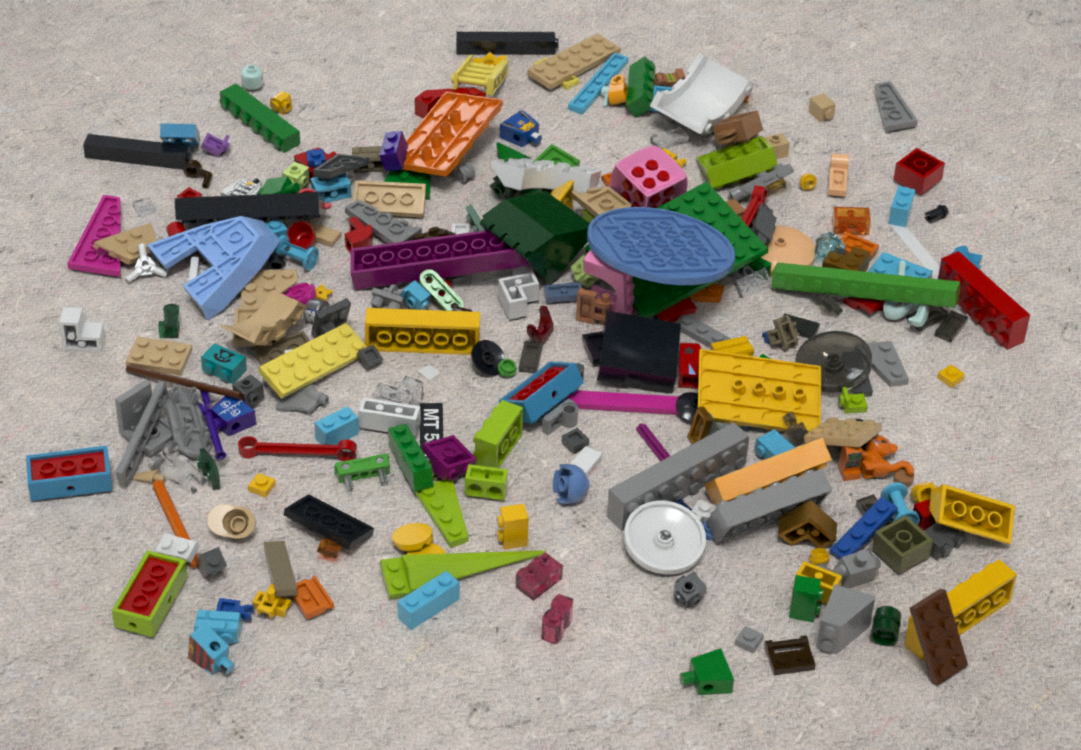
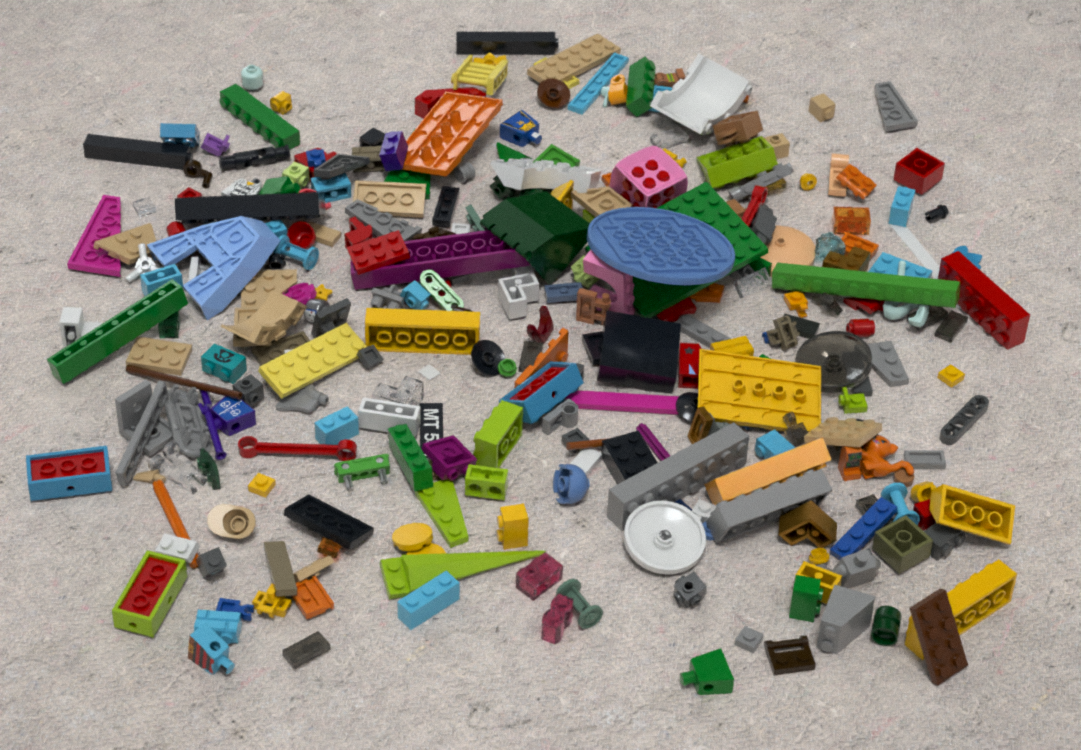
(117, 331): none -> green brick
(154, 279): none -> medium azure brick
(251, 158): none -> black piece
(306, 649): none -> clear smoke plate
(313, 568): none -> tan plate
(372, 138): none -> black panel
(378, 252): none -> red plate
(446, 206): none -> black plate
(555, 88): none -> reddish brown dish
(556, 352): none -> orange wing
(584, 444): none -> dark orange bar
(588, 614): none -> sand green hose
(626, 455): none -> black brick
(796, 301): none -> light orange plate
(856, 181): none -> orange plate
(861, 327): none -> red brick
(925, 459): none -> light grey tile
(967, 421): none -> dark grey beam

